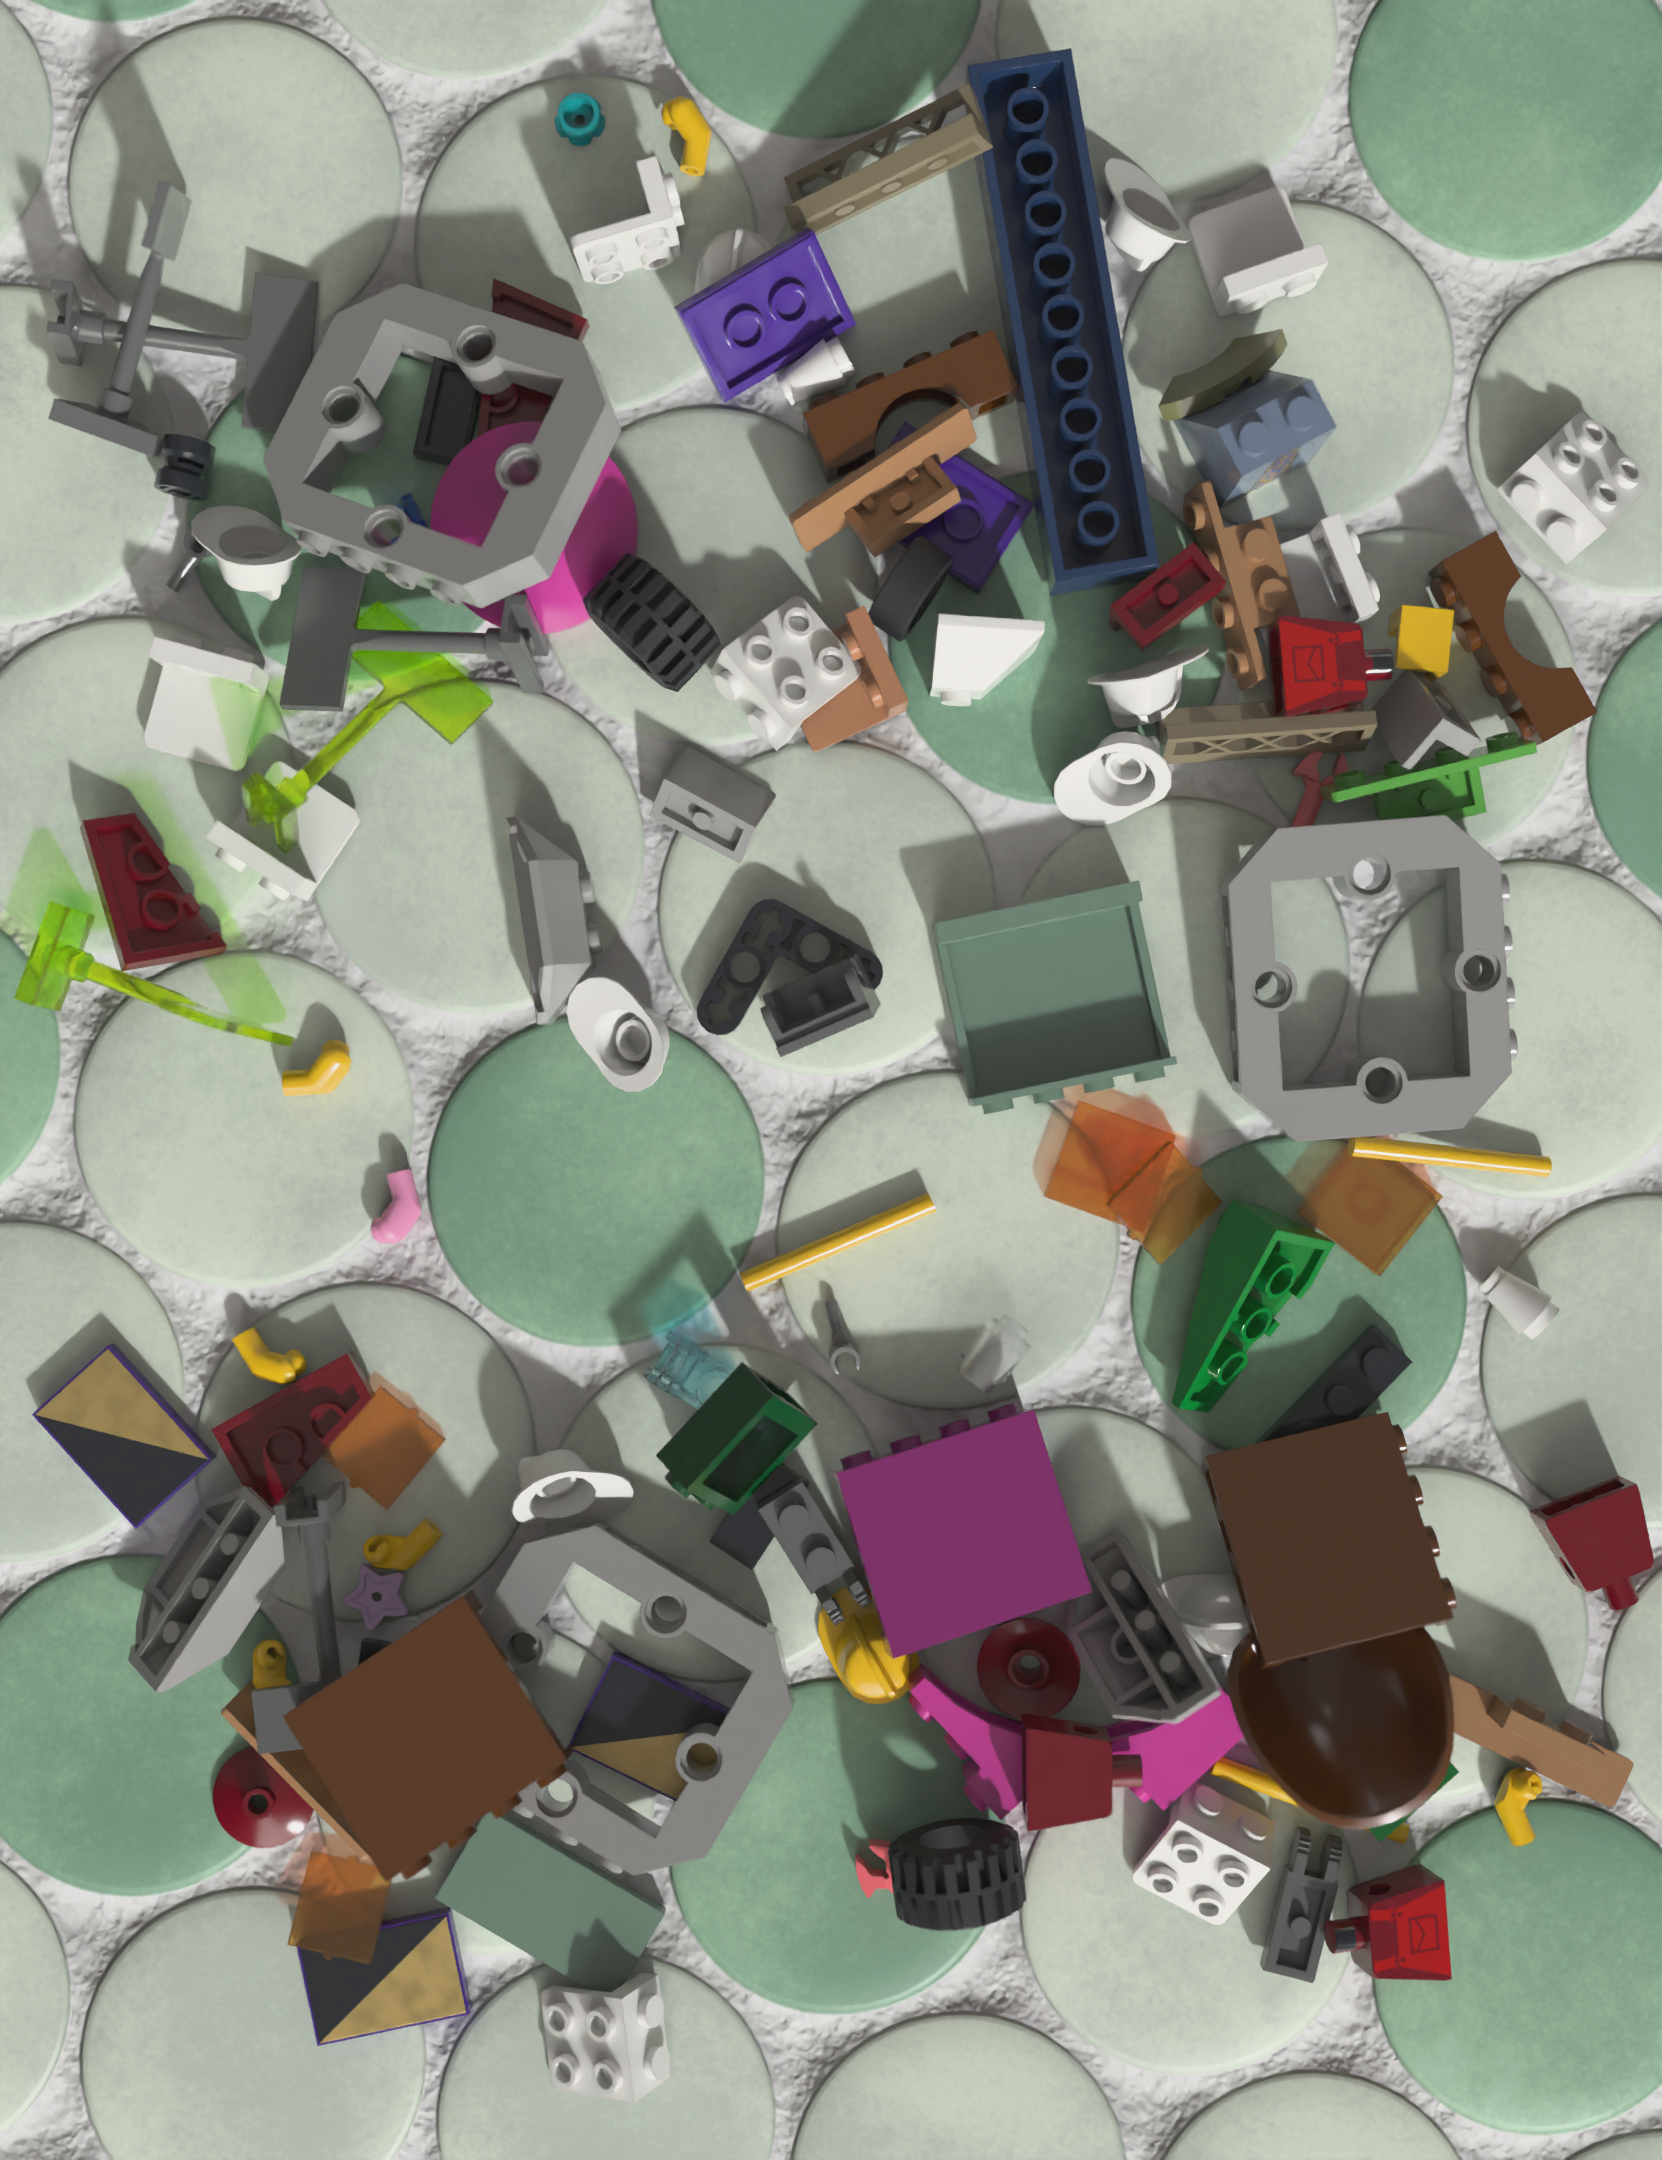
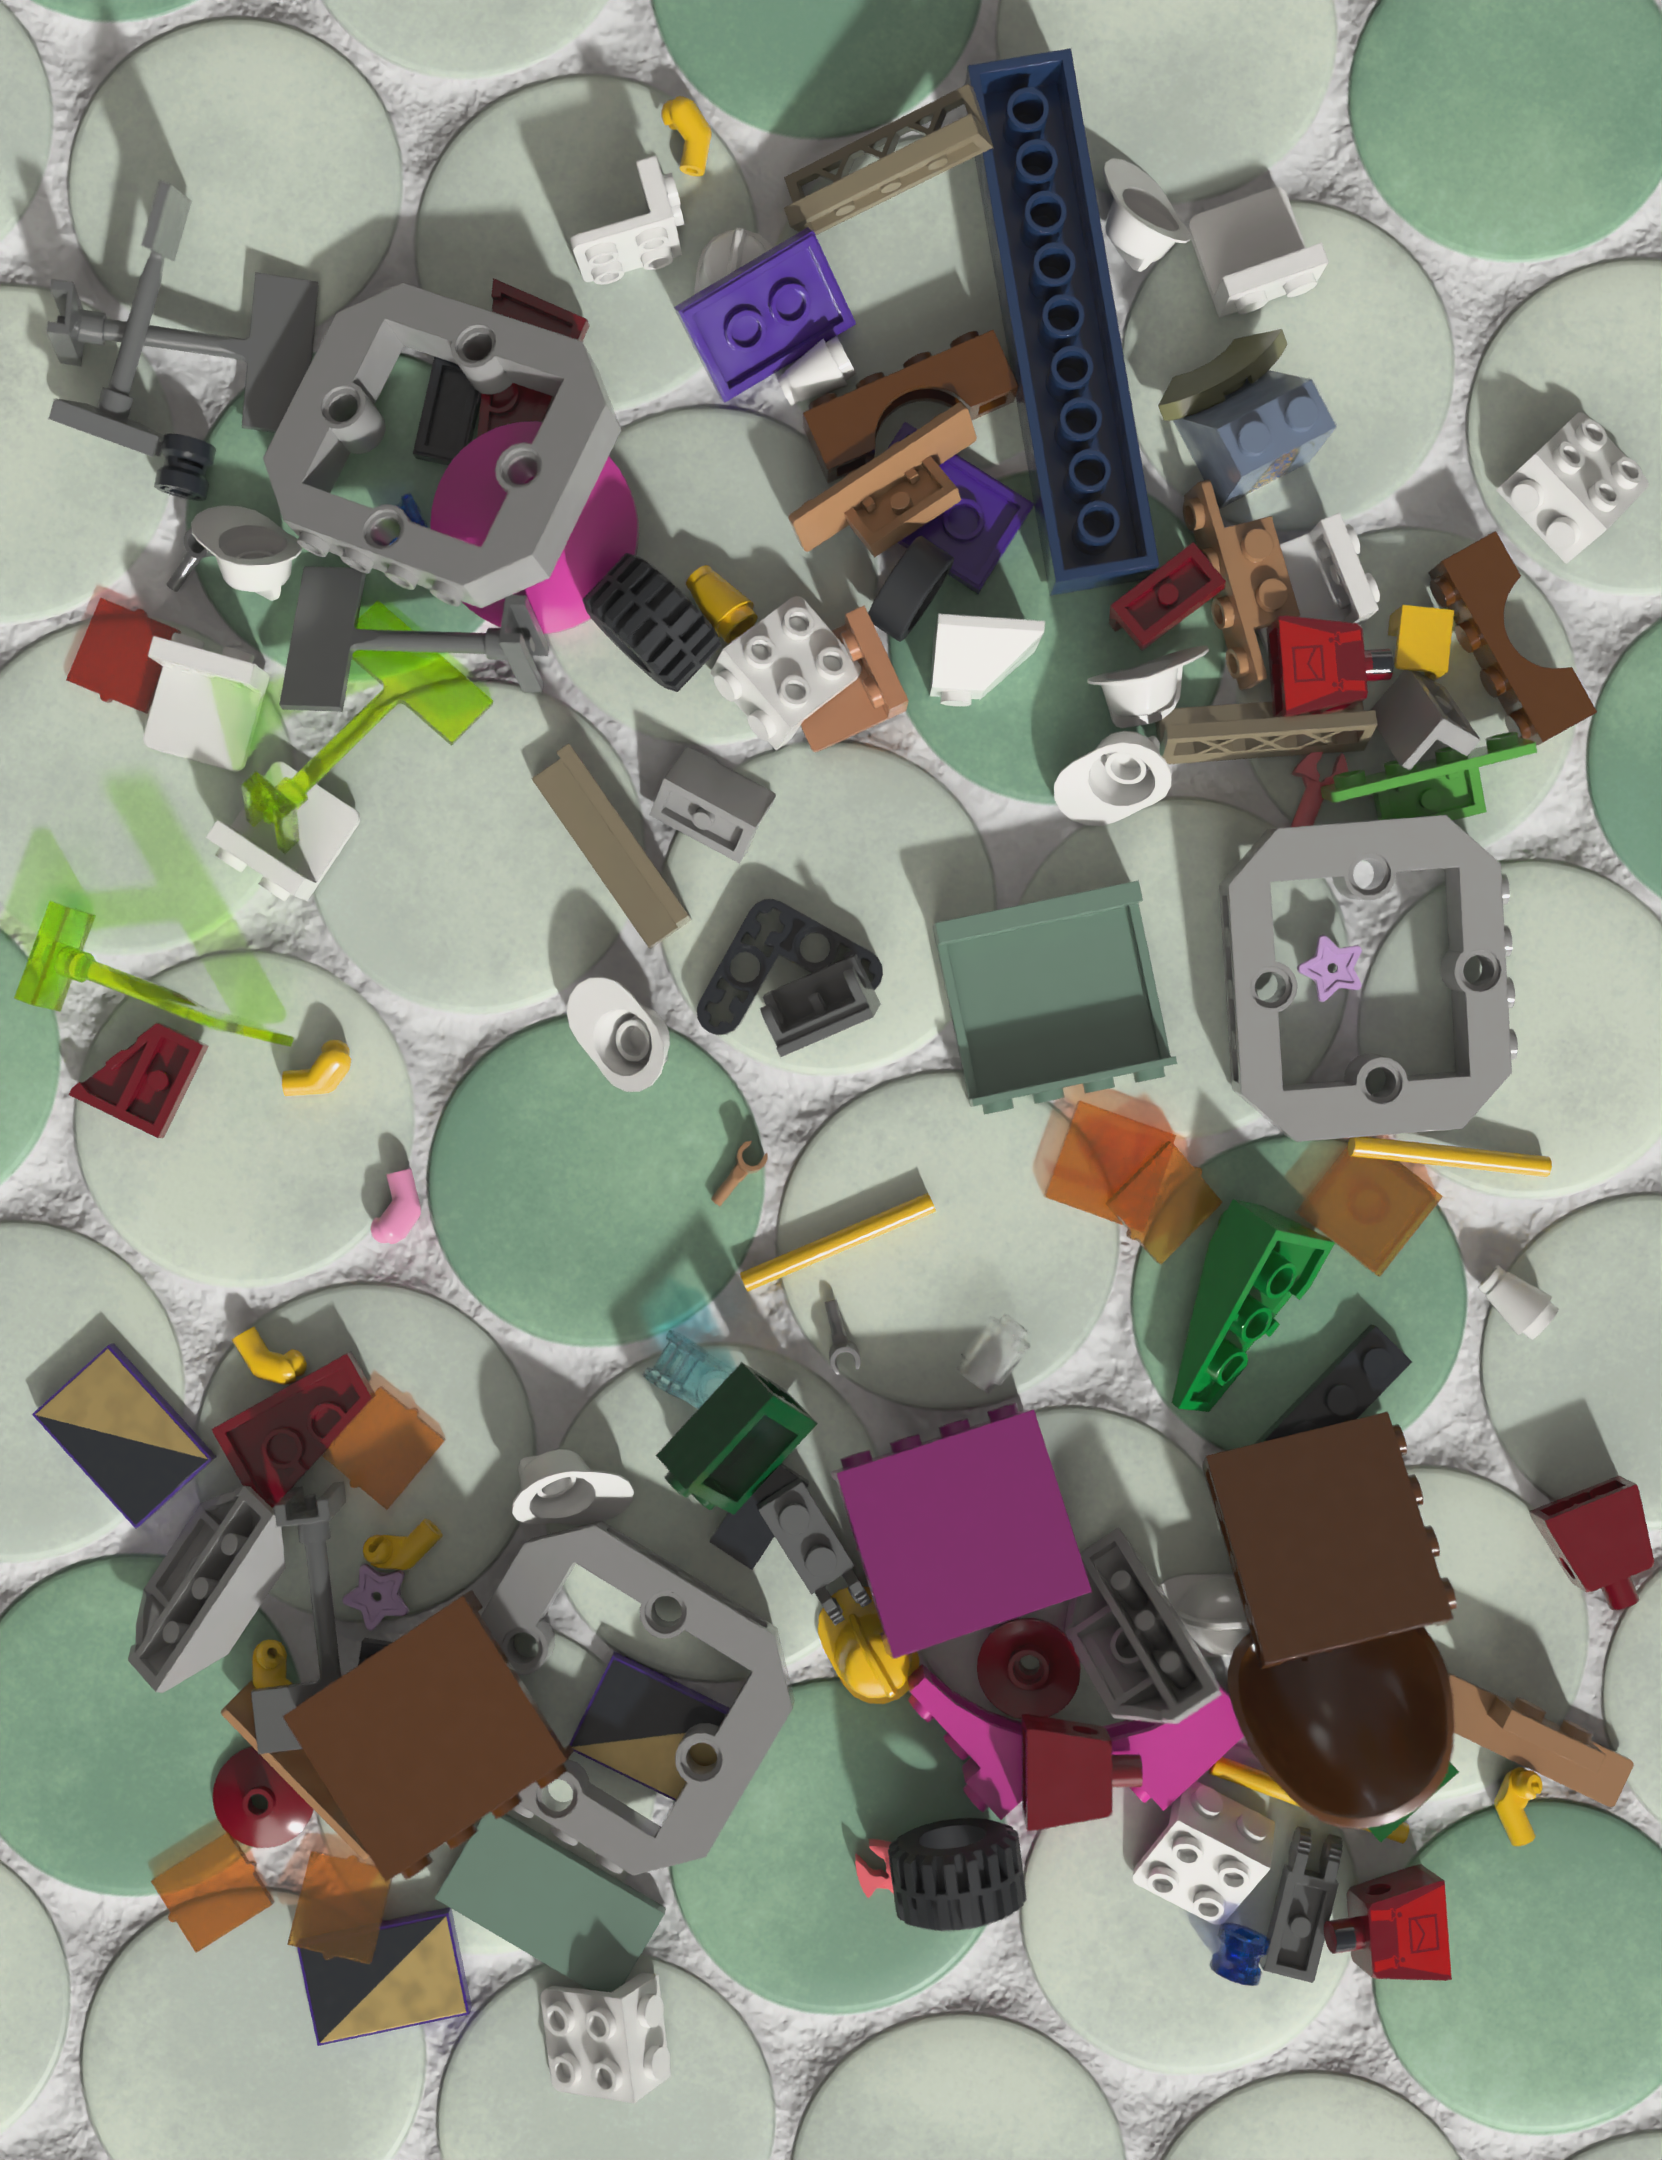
(116, 658): none -> clear red piece
(141, 899): dark red wing -> none
(145, 1080): none -> dark red wing
(212, 1891): none -> clear orange piece
(554, 918): light grey wedge -> none
(576, 106): teal plate -> none
(611, 848): none -> dark tan fence
(721, 603): none -> yellow cone
(736, 1175): none -> medium nougat hand
(1239, 1954): none -> clear blue wheel
(1317, 968): none -> lavender plate

